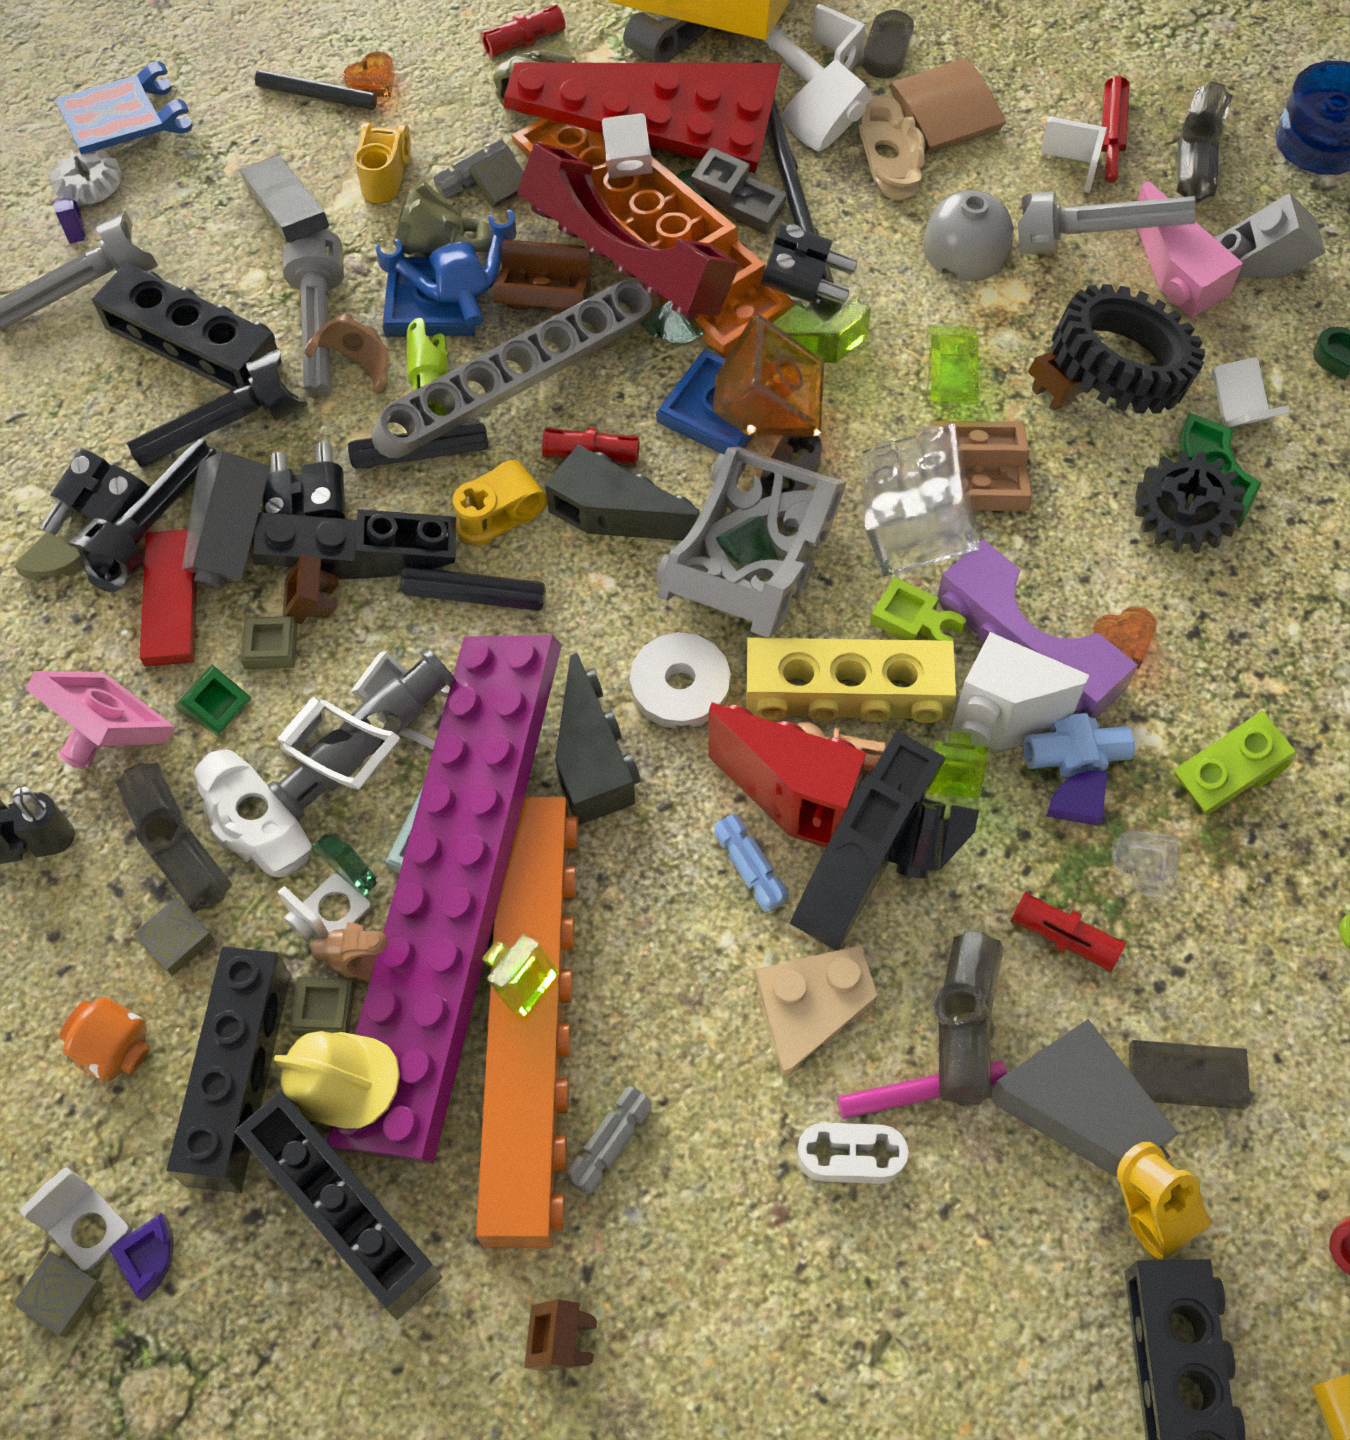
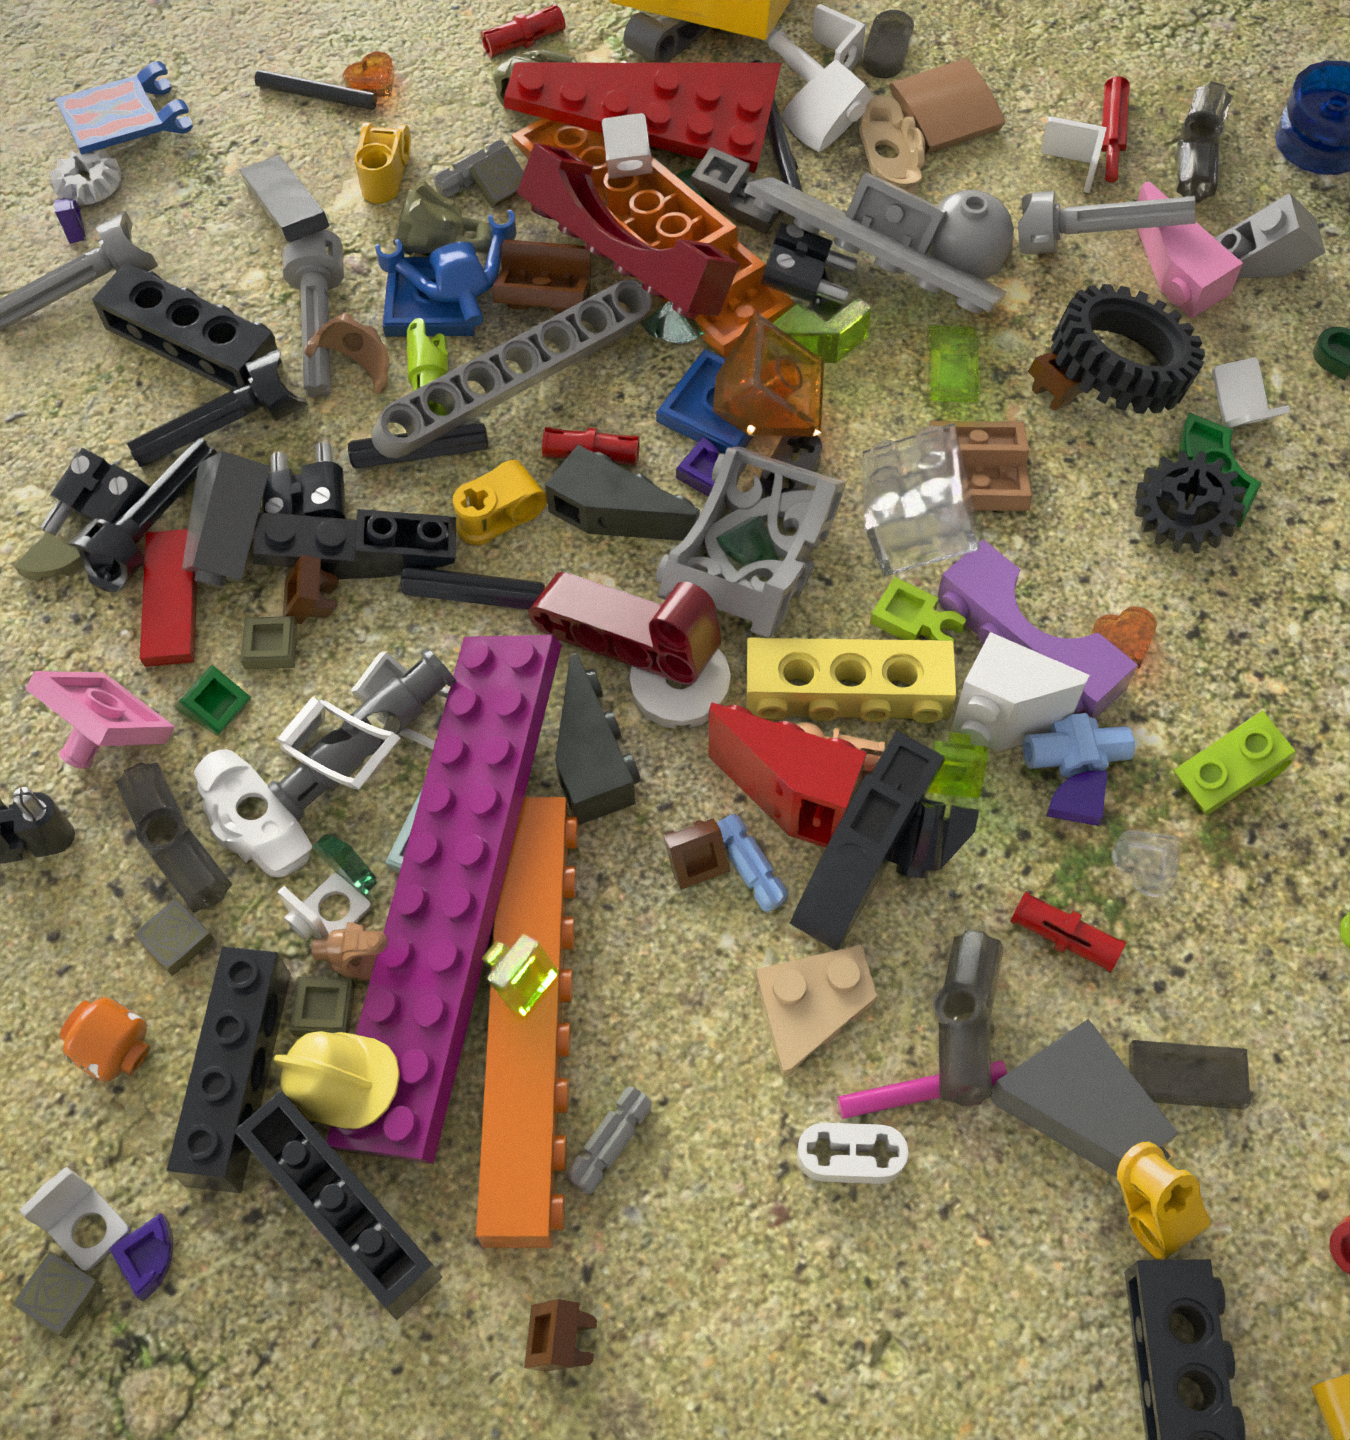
(661, 639): none -> dark red beam
(696, 853): none -> reddish brown tile
(698, 467): none -> dark purple tile
(887, 225): none -> light grey bracket

